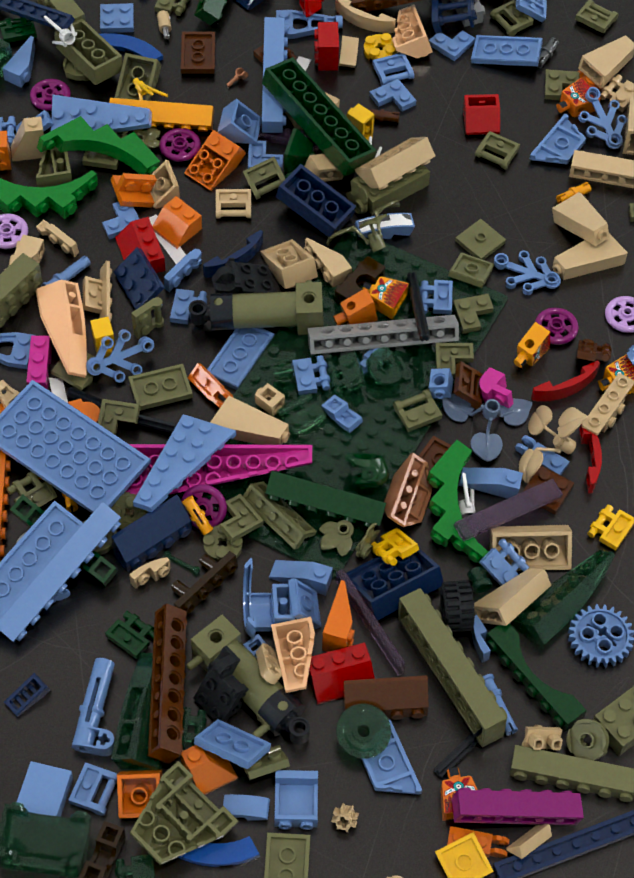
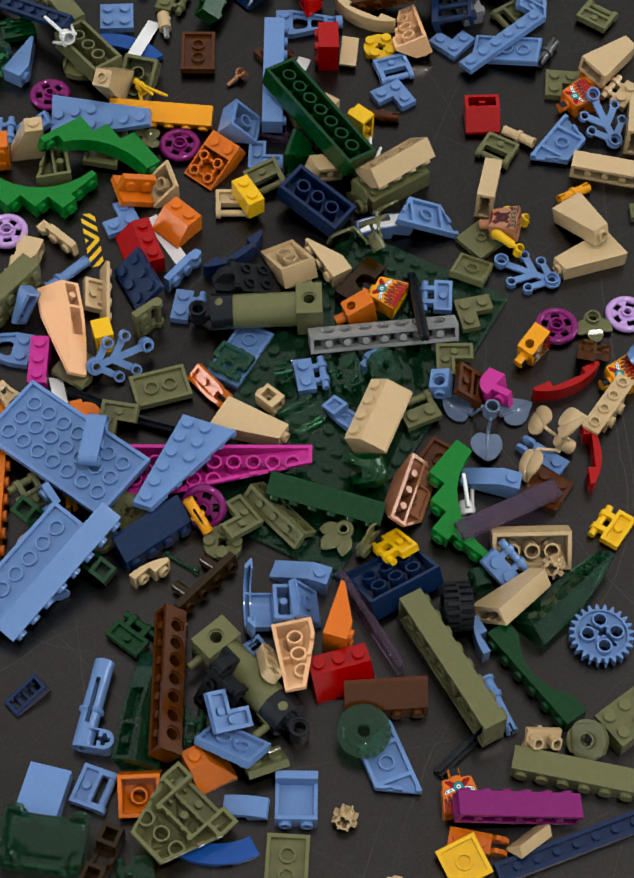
(25, 303): none -> medium blue slope
(47, 493): none -> medium blue bracket
(92, 239): none -> sticker
(93, 440): none -> medium blue beam
(113, 82): none -> tan slope
(144, 38): none -> white sticker
(222, 717): none -> medium blue plate
(234, 357): none -> clear green plate
(248, 196): none -> yellow brick
(377, 417): none -> tan slope
(425, 217): none -> medium blue wing
(488, 187): none -> tan slope
(502, 41): none -> medium blue plate
(505, 227): none -> torso
(518, 136): none -> tan pin
(557, 562): none -> tan gear
(594, 328): none -> olive plate

